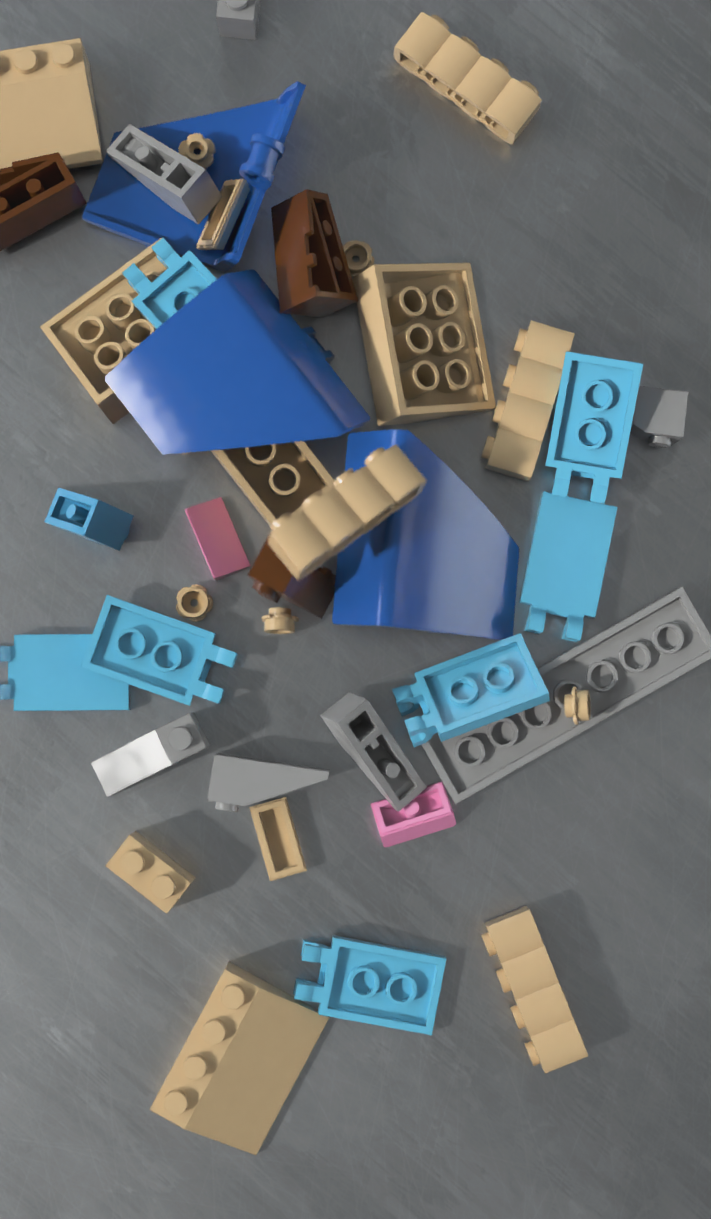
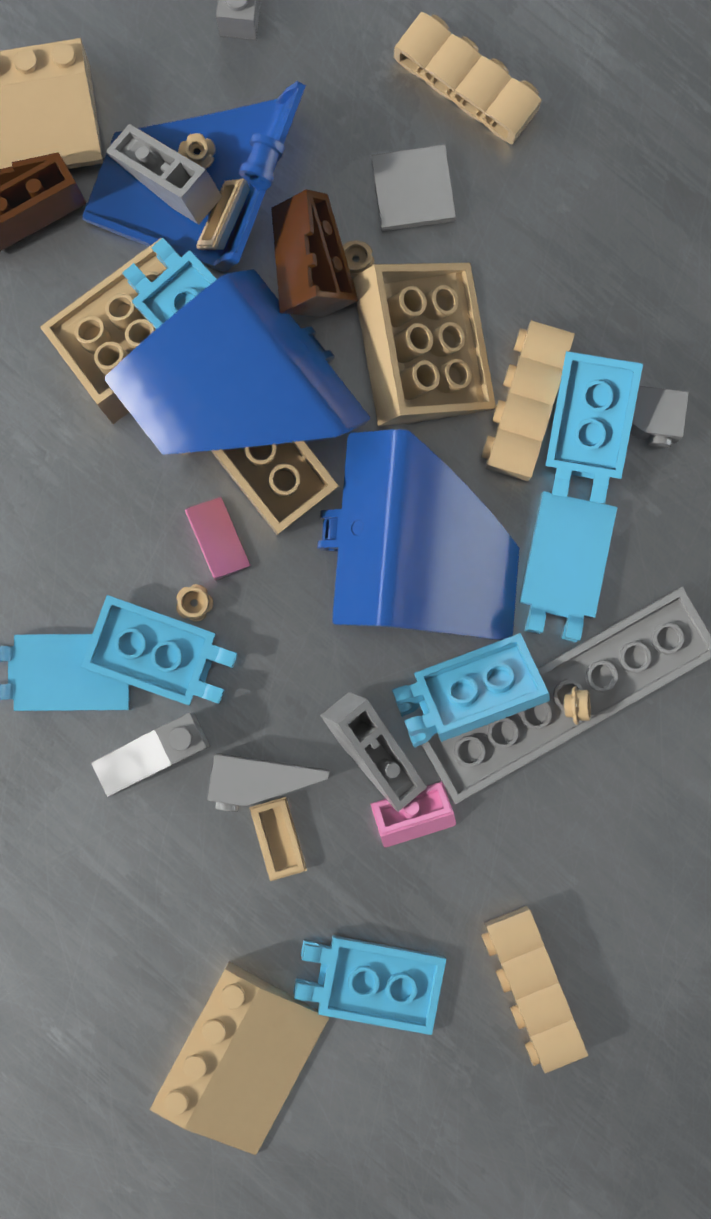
(89, 518): dark azure slope -> none
(150, 871): tan brick -> none
(276, 581): reddish brown wedge -> none
(279, 621): tan plate -> none
(345, 512): tan brick -> none
(413, 188): none -> light grey tile

